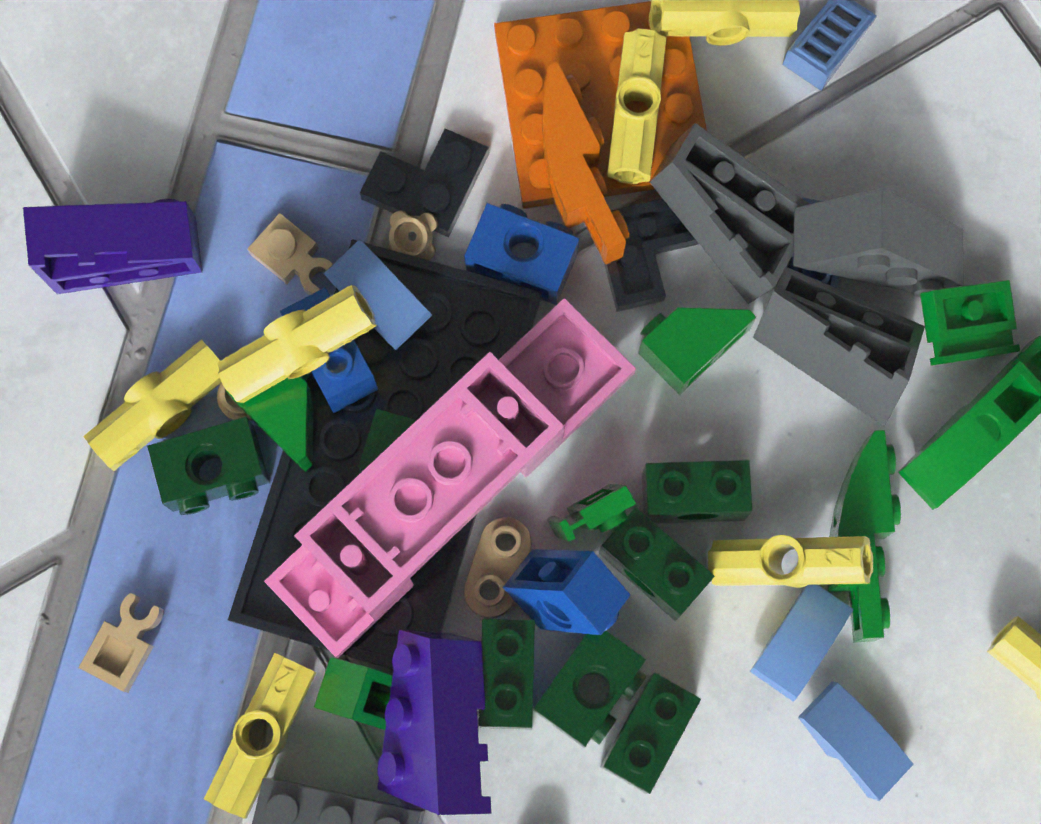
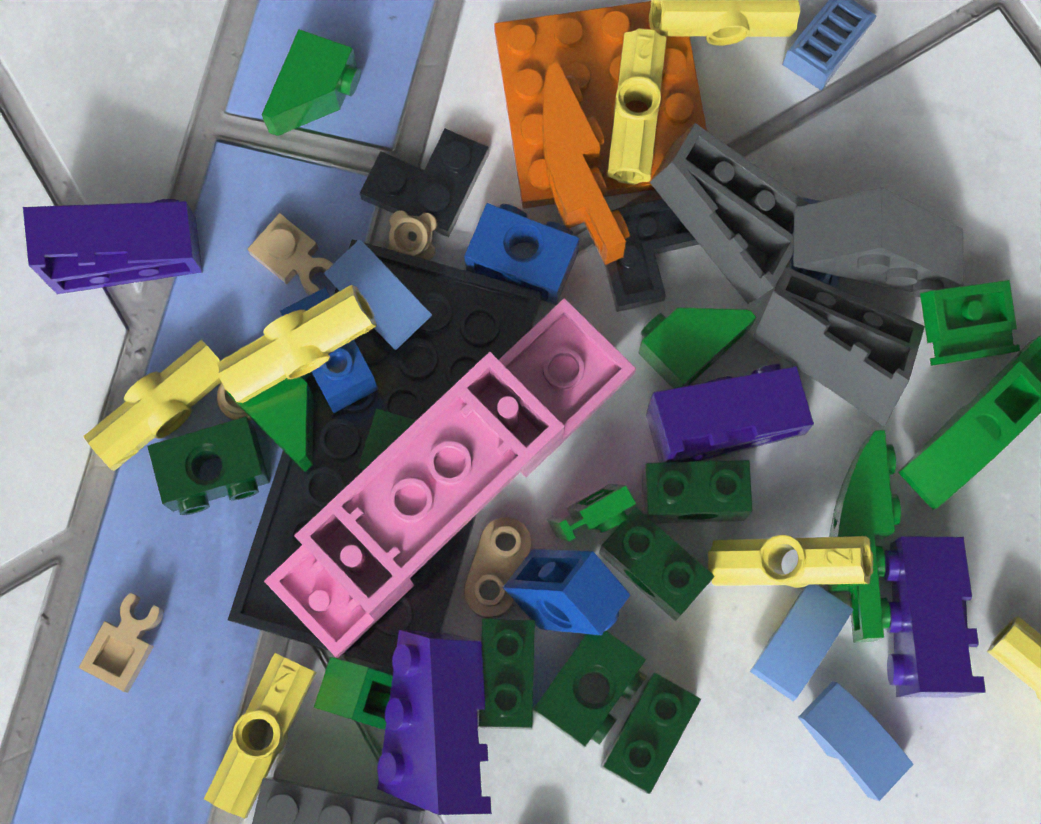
(310, 83): none -> green slope
(728, 415): none -> dark purple wedge
(930, 618): none -> dark purple wedge

